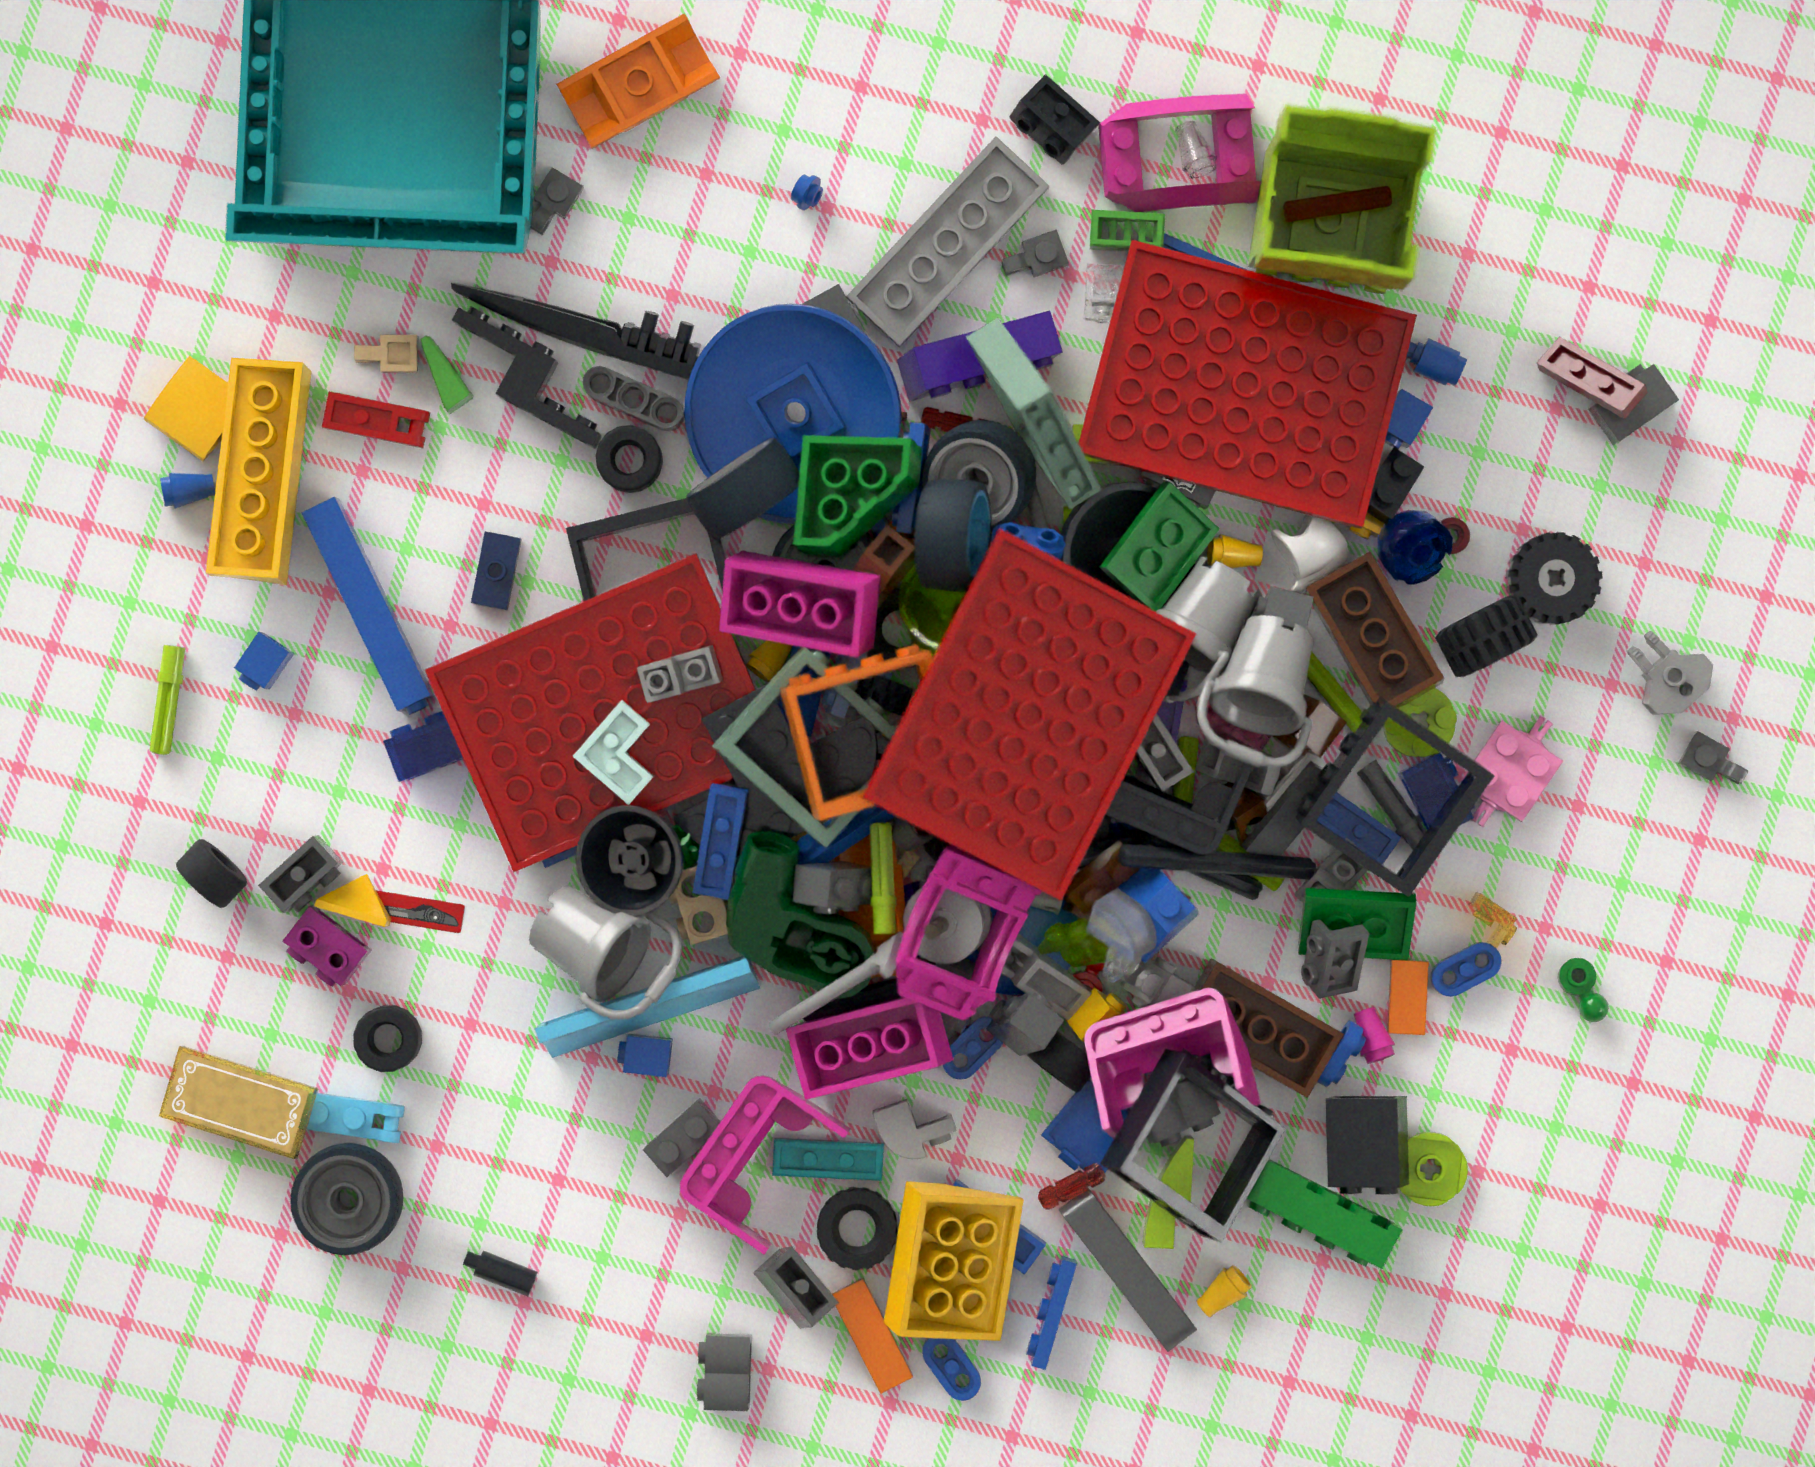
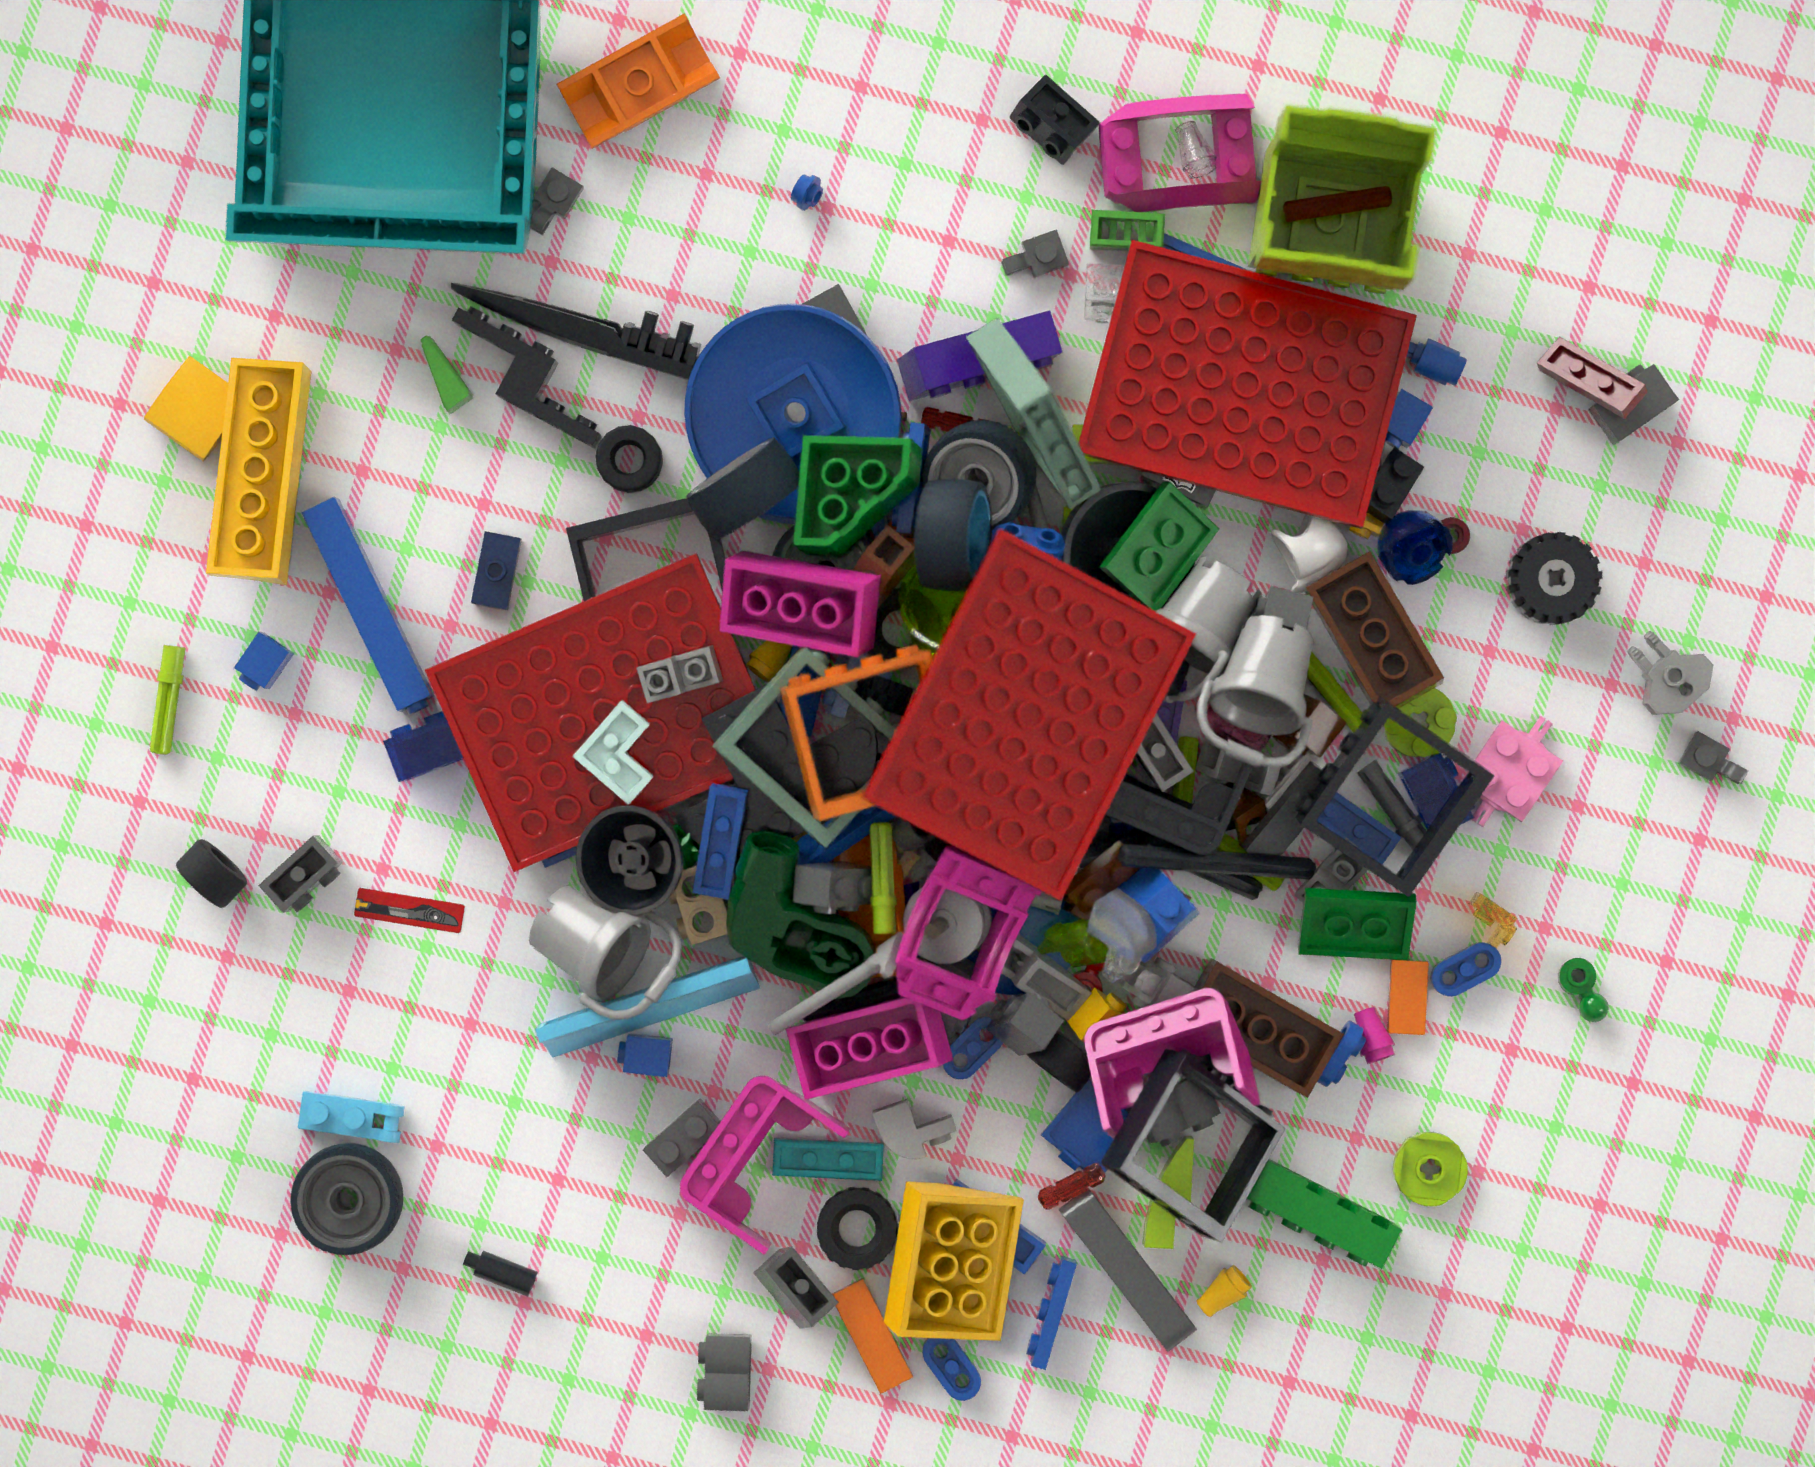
(185, 488): blue cone -> none
(238, 1102): pearl gold tile -> none
(326, 946): magenta brick -> none
(356, 900): yellow slope -> none
(364, 1038): black tyre -> none
(374, 419): red plate -> none
(395, 354): tan plate -> none
(619, 387): dark grey beam -> none
(947, 241): light grey plate -> none
(1233, 552): yellow cone -> none
(1334, 959): dark grey bracket -> none
(1367, 1143): black brick -> none
(1486, 636): black tyre -> none

